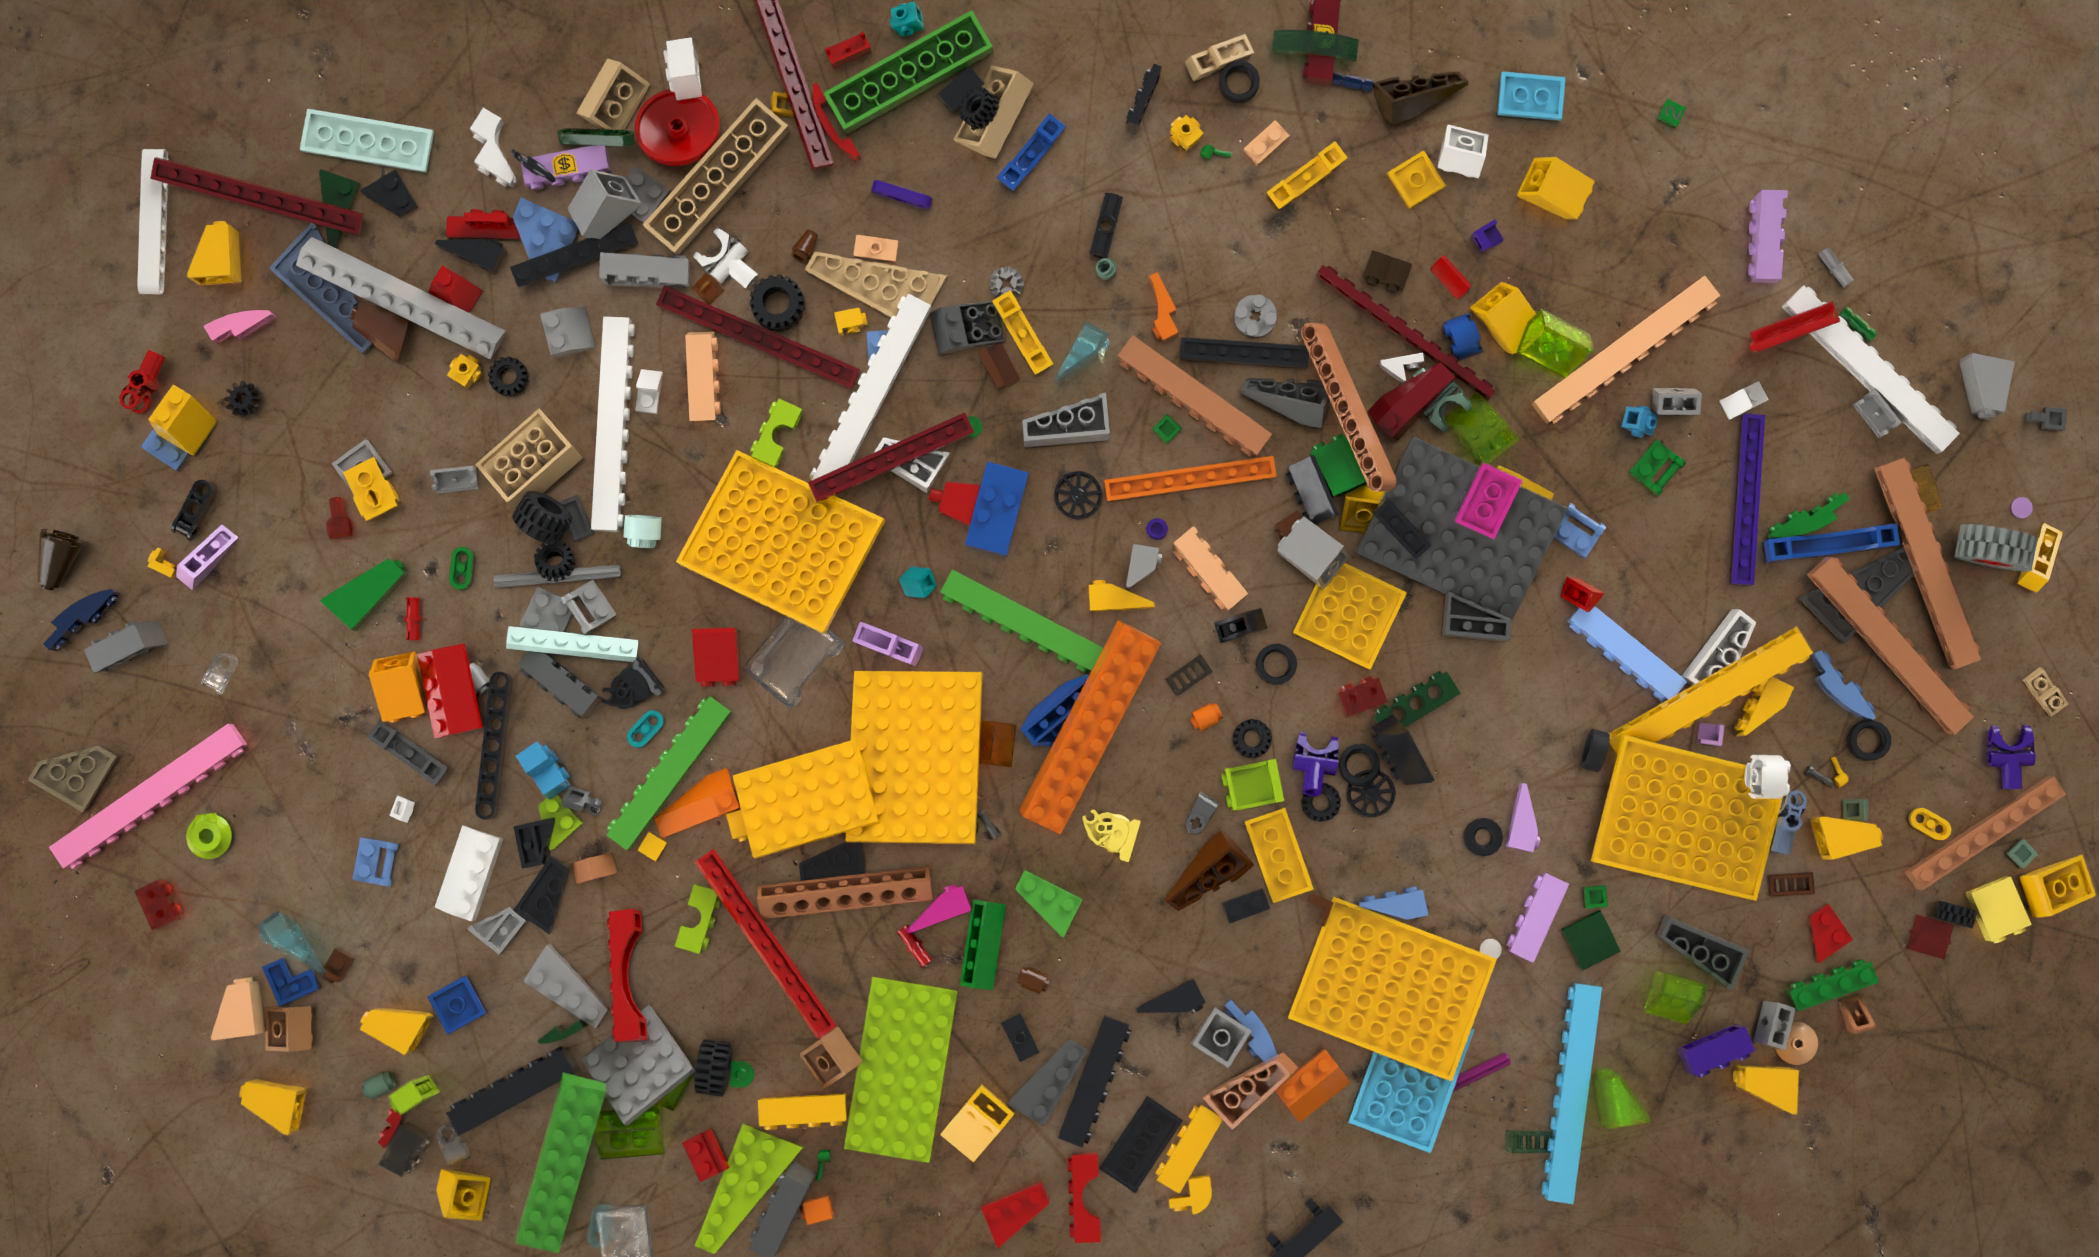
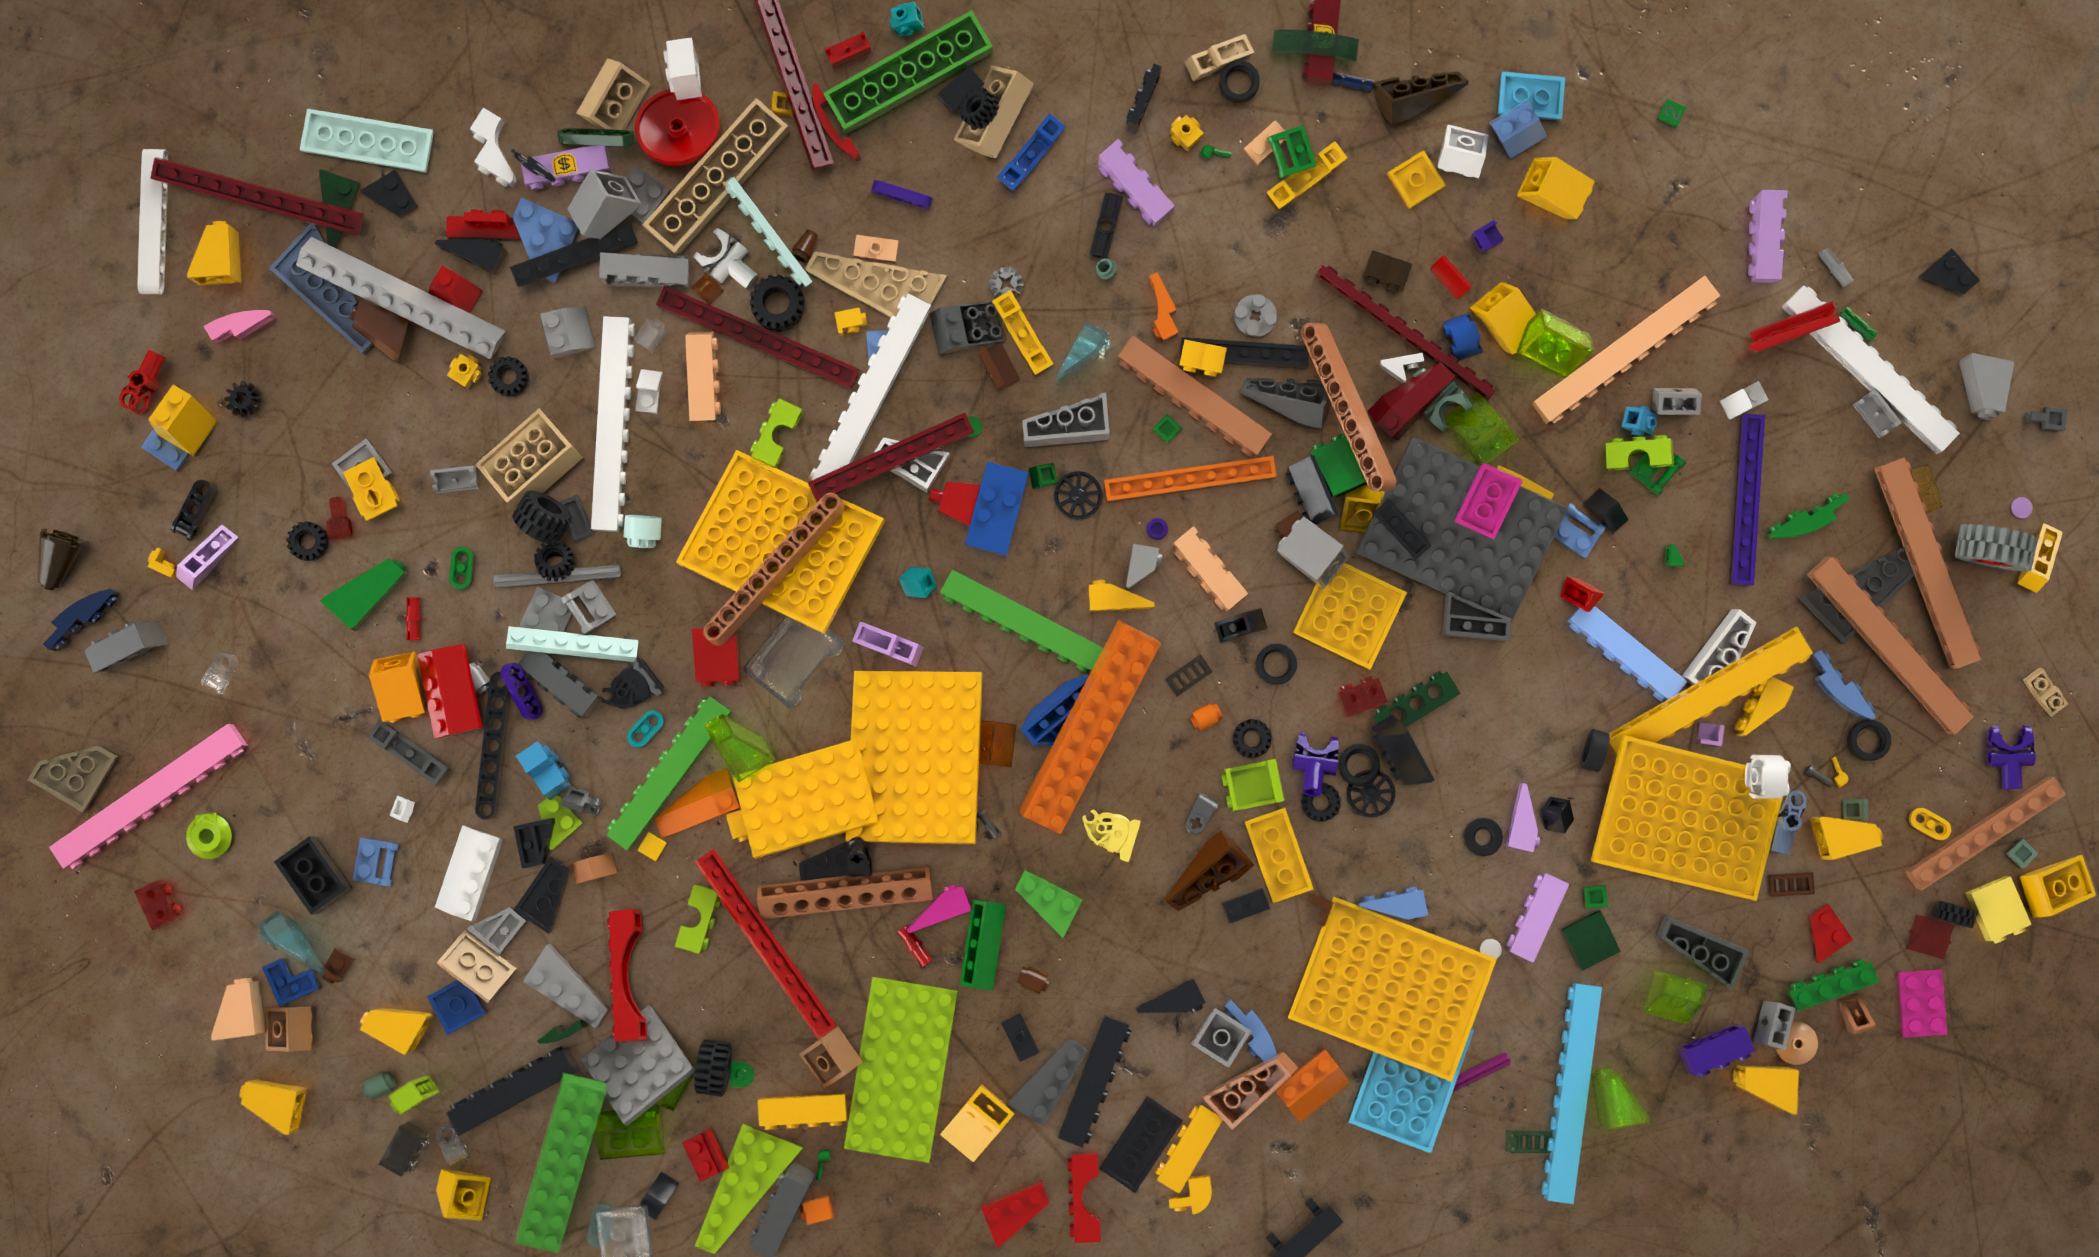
(294, 541): none -> black tyre
(312, 875): none -> black brick
(395, 1120): red slope -> none
(476, 966): none -> tan plate
(530, 696): none -> dark purple beam
(651, 334): none -> clear brick
(659, 1194): none -> black slope
(739, 746): none -> clear neon green slope
(771, 580): none -> nougat beam
(772, 239): none -> light aqua plate
(858, 858): none -> black piece
(1043, 475): none -> green slope
(1135, 184): none -> lavender wedge
(1202, 357): none -> yellow brick
(1298, 149): none -> green plate
(1518, 129): none -> medium blue slope
(1557, 814): none -> black panel
(1606, 510): none -> black slope
(1620, 452): none -> lime arch
(1673, 557): none -> green slope
(1831, 543): blue arch -> none
(1922, 1003): none -> dark pink plate
(1951, 273): none -> black wing

